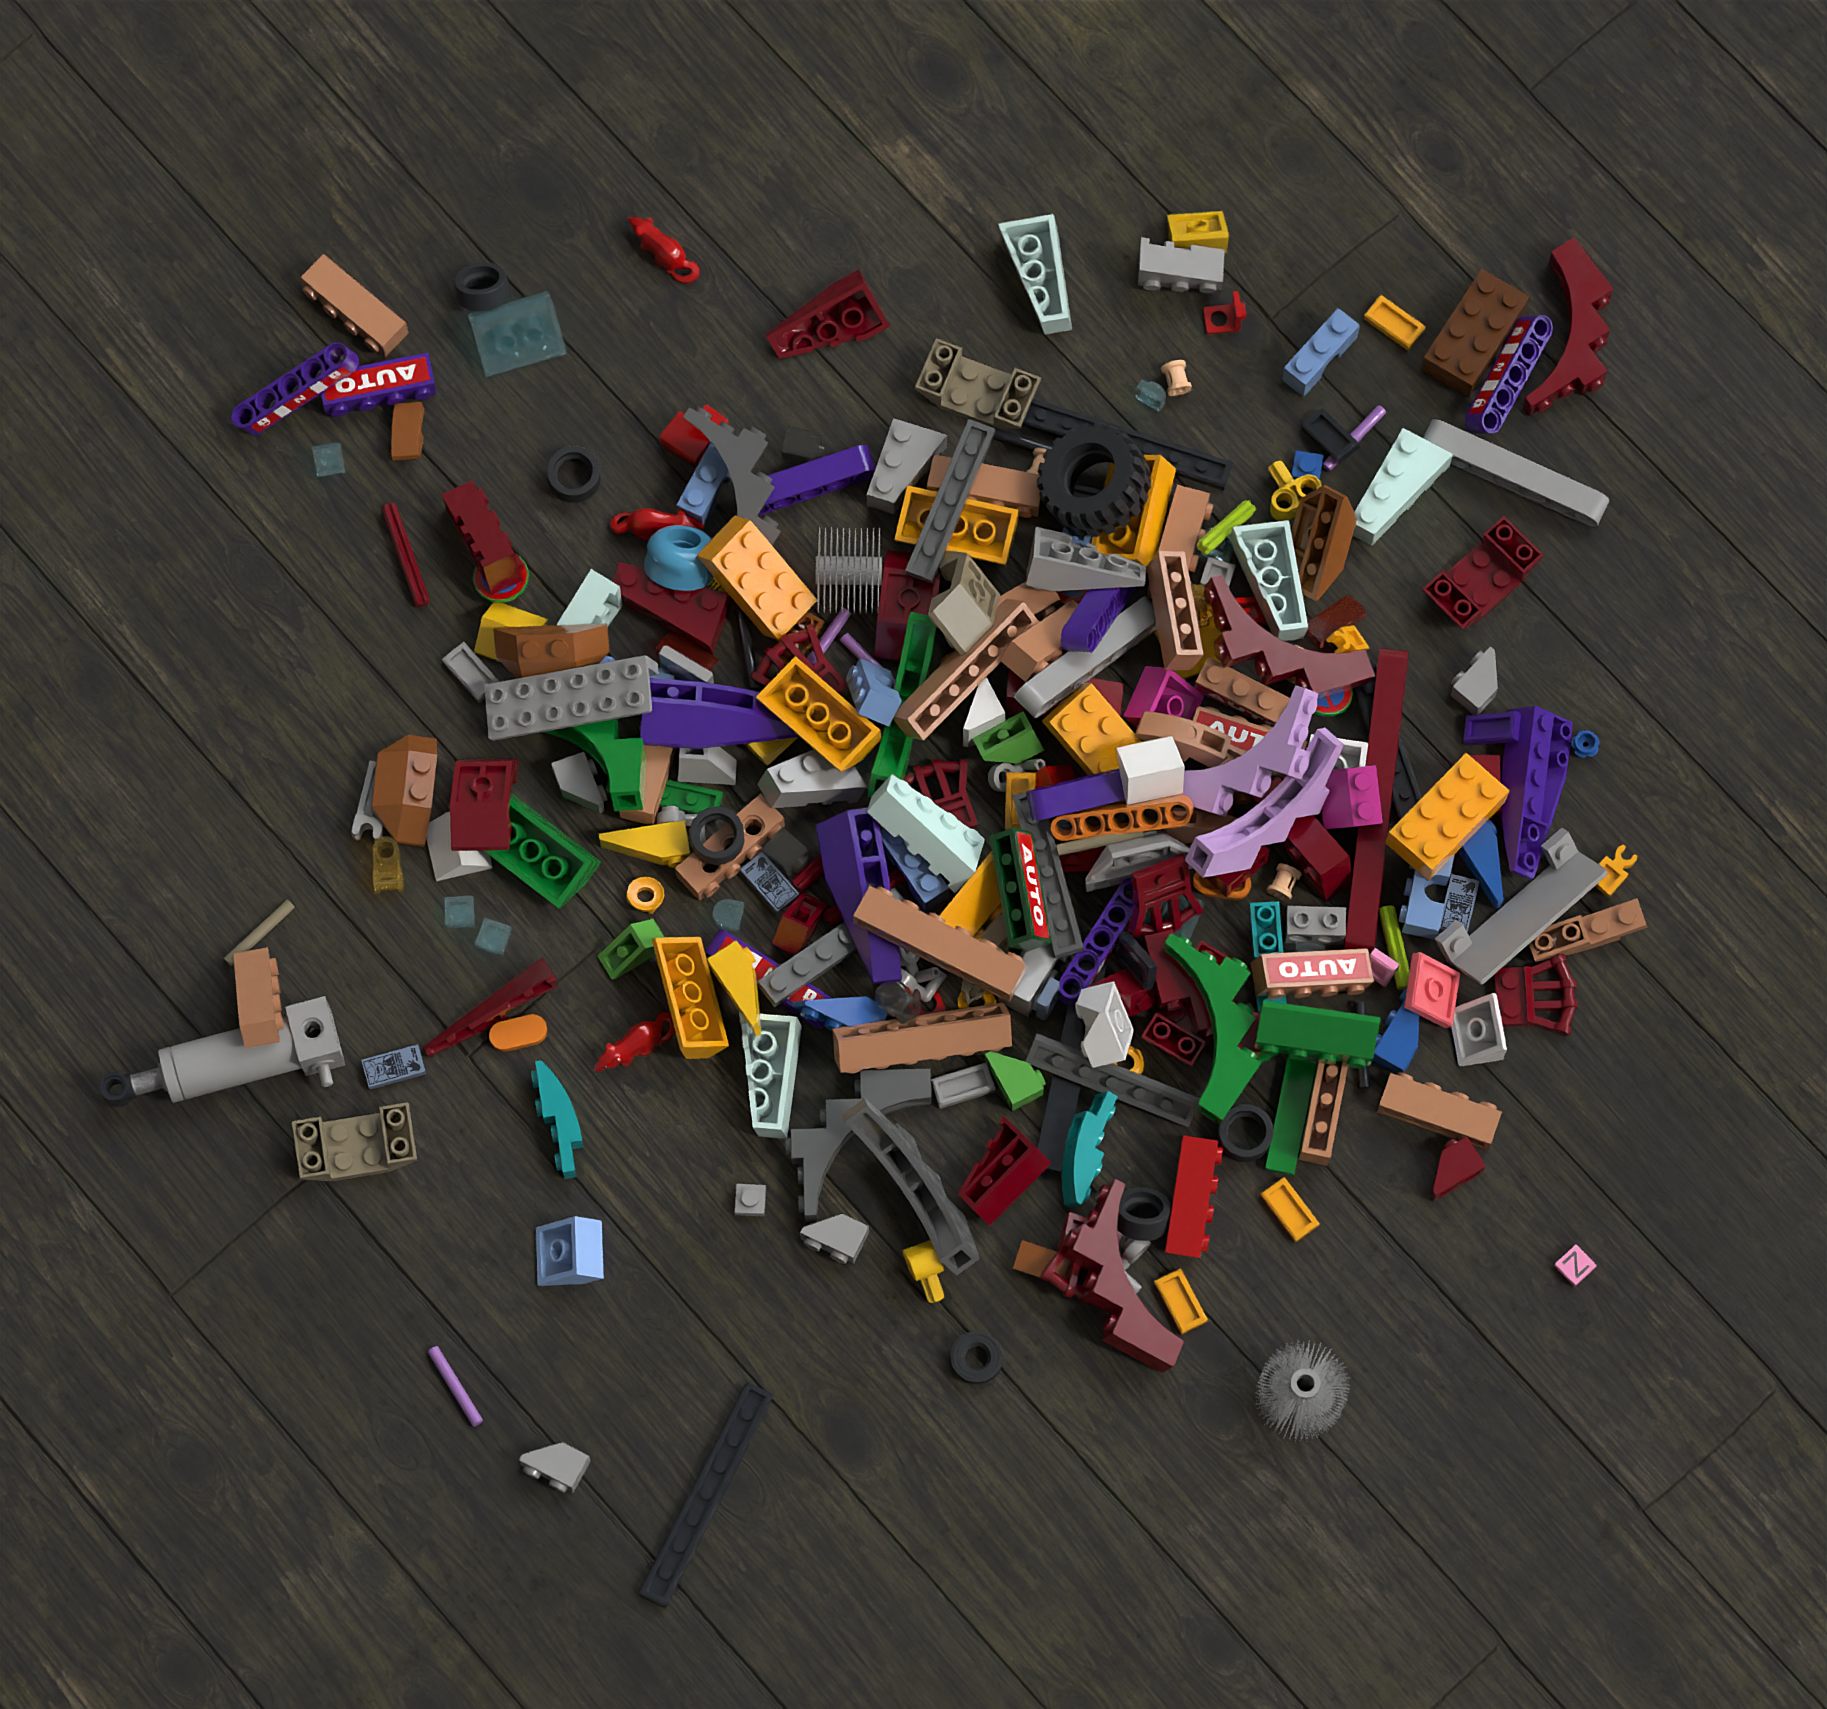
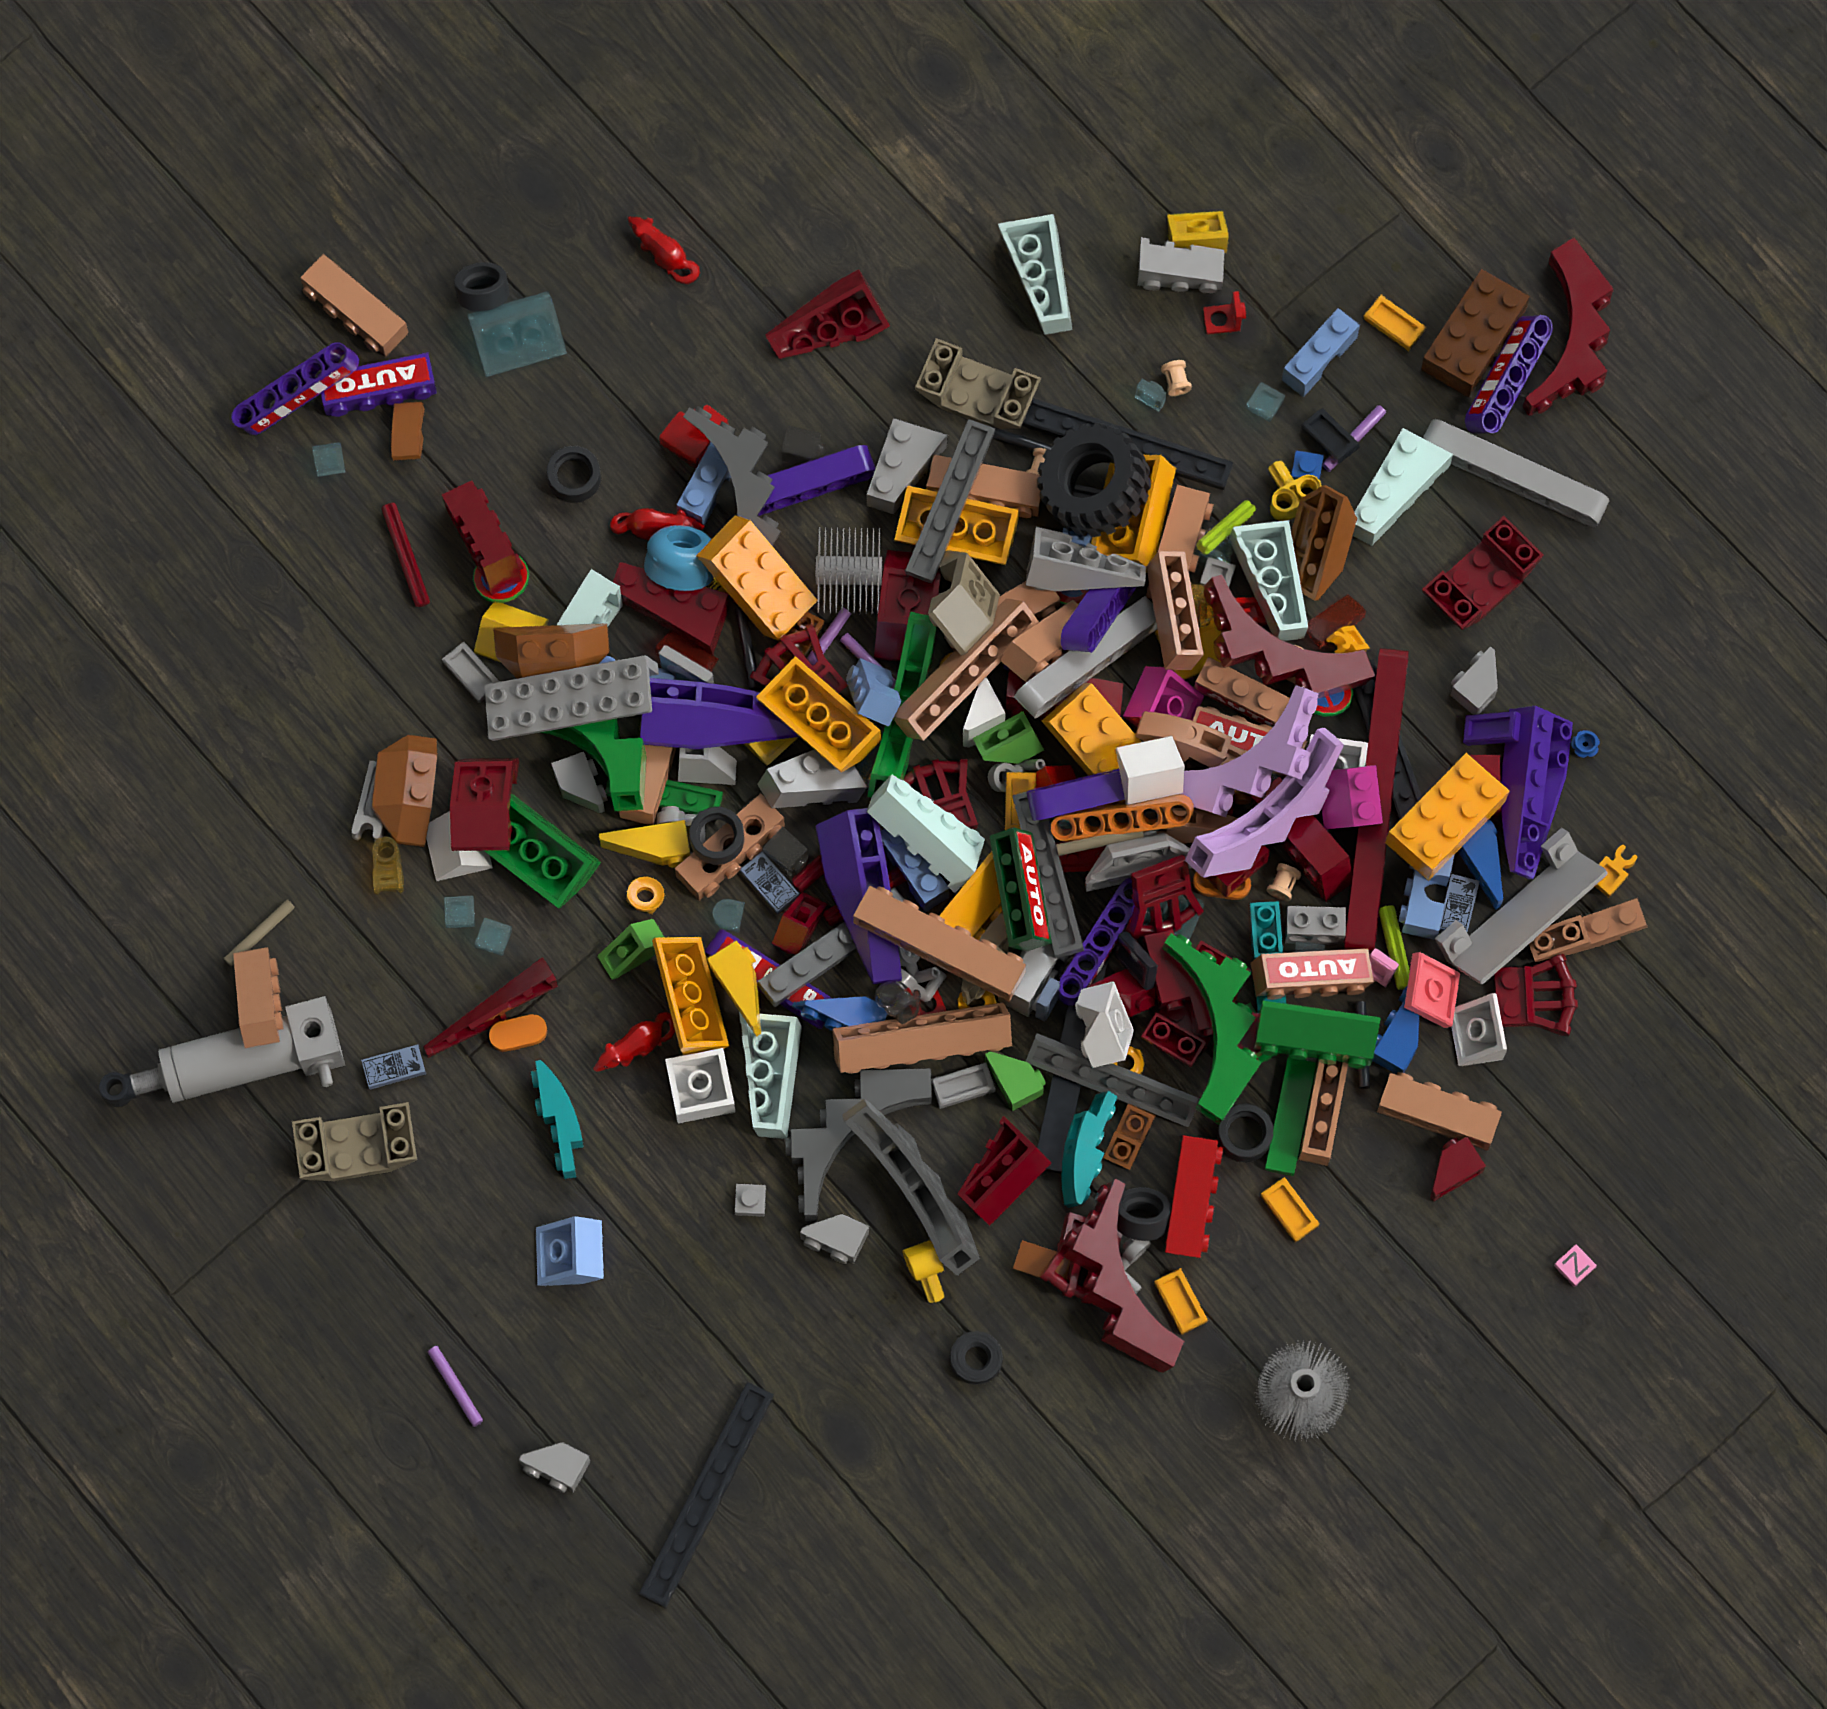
(700, 1085): none -> white slope
(1129, 1136): none -> dark orange slope
(1265, 401): none -> clear light blue plate

